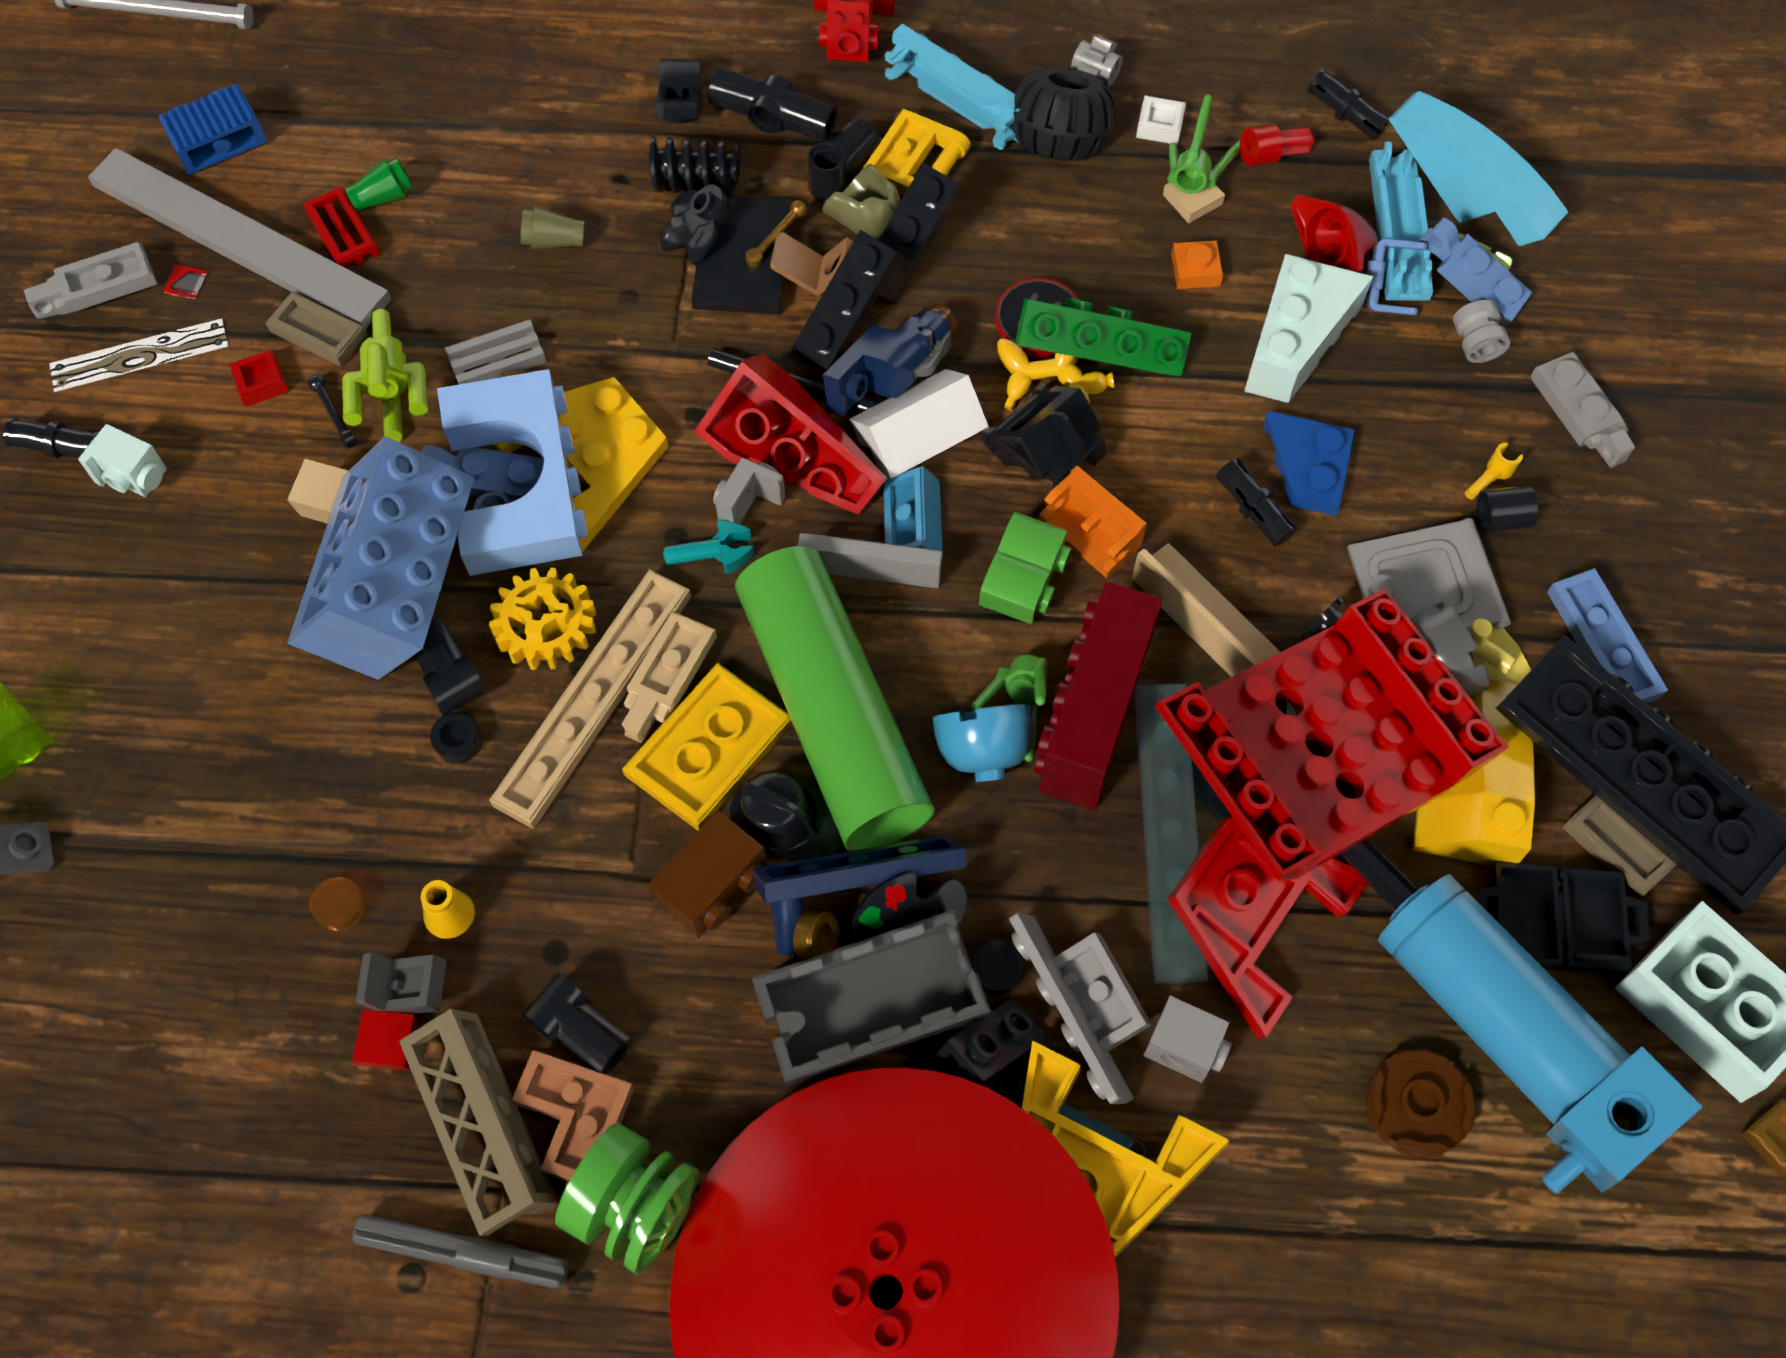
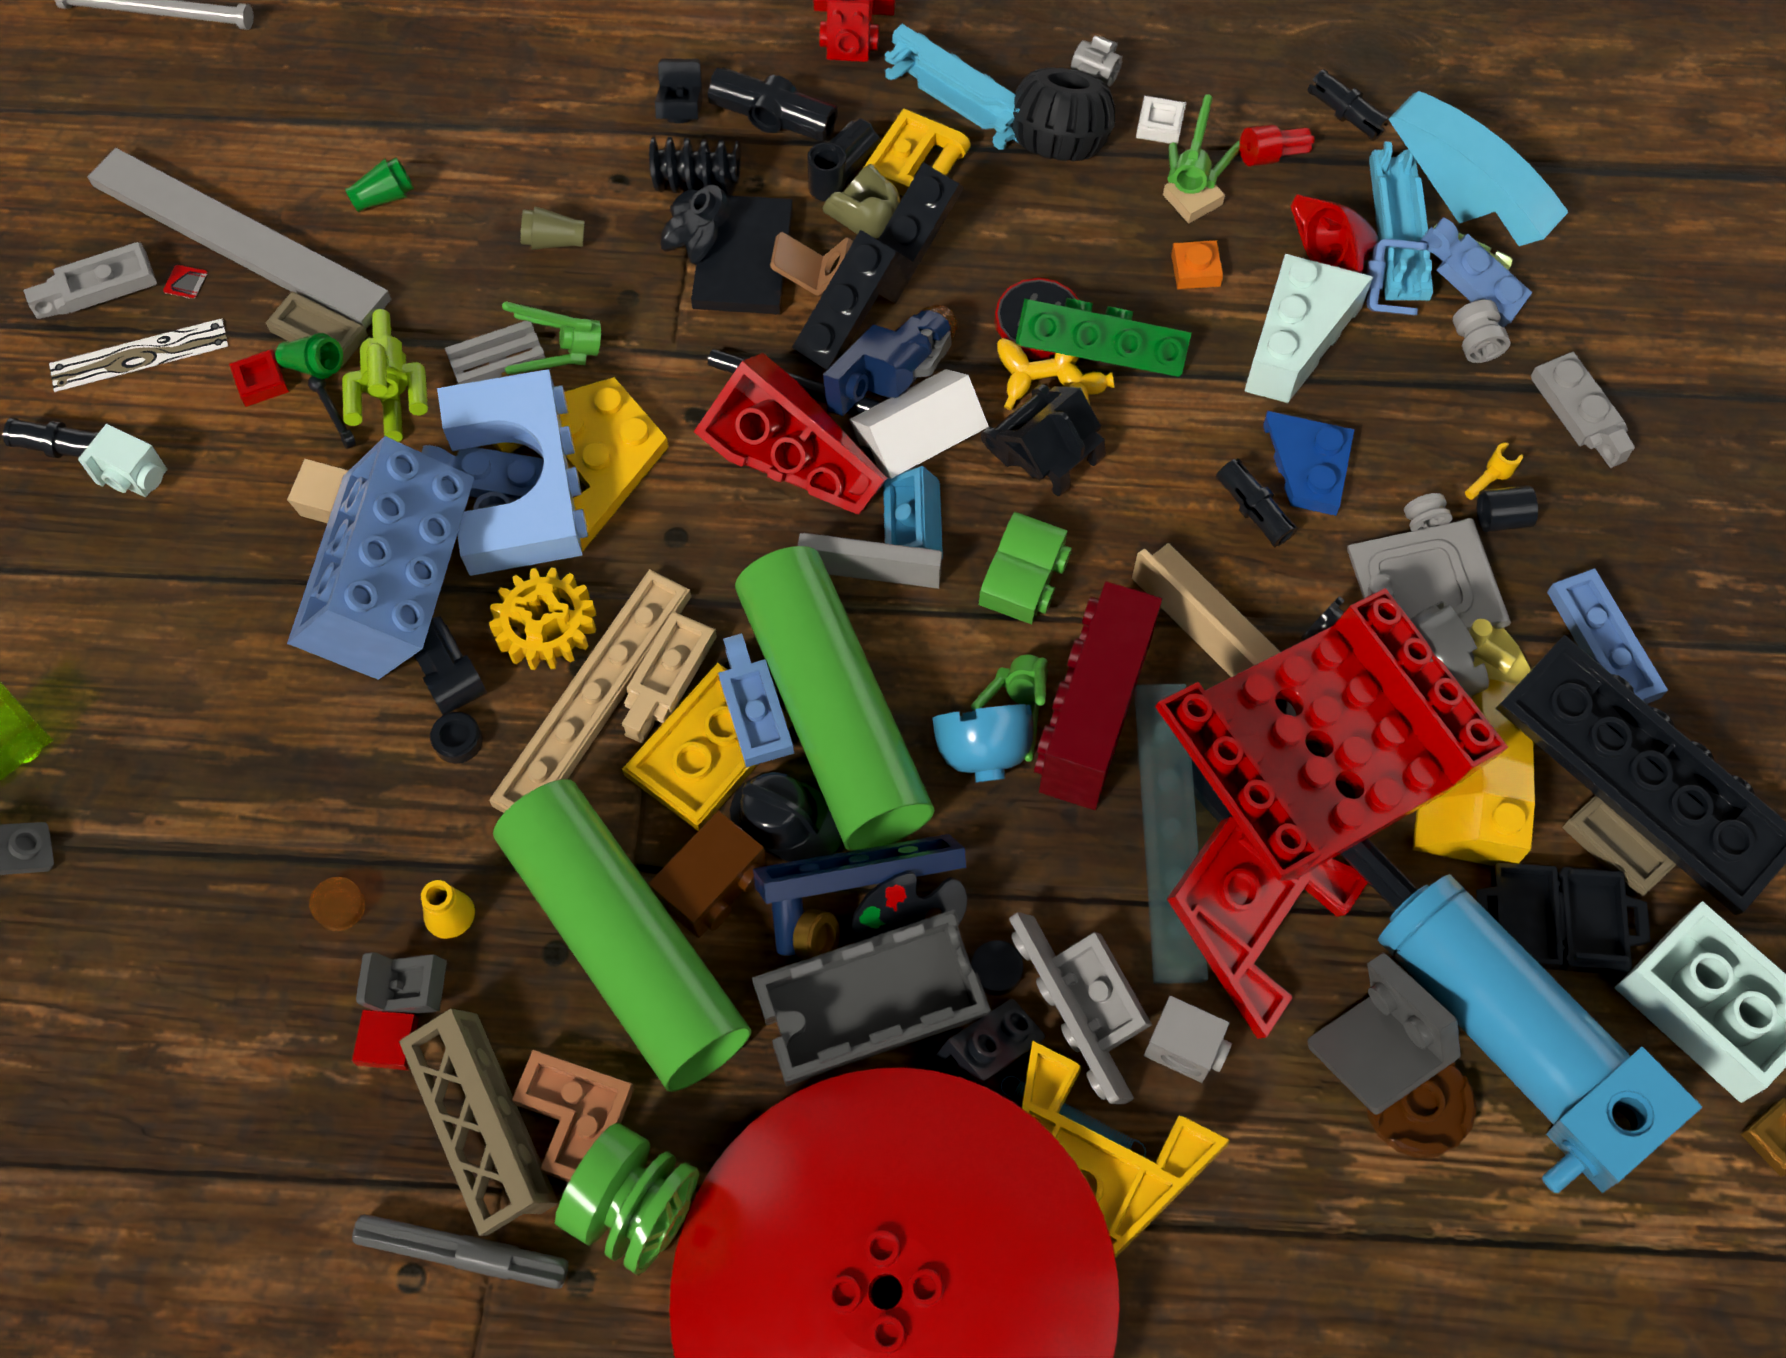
(213, 128): blue brick -> none
(312, 355): none -> green cone
(353, 252): red tile -> none
(567, 1017): black piece -> none
(577, 335): none -> bright green plant
(621, 934): none -> bright green piece
(715, 548): teal bar -> none
(747, 482): light grey bracket -> none
(753, 706): none -> medium blue plate
(754, 256): pearl gold hinge -> none
(1096, 521): orange hinge -> none
(1388, 1039): none -> dark grey bracket
(1427, 512): none -> light grey bush

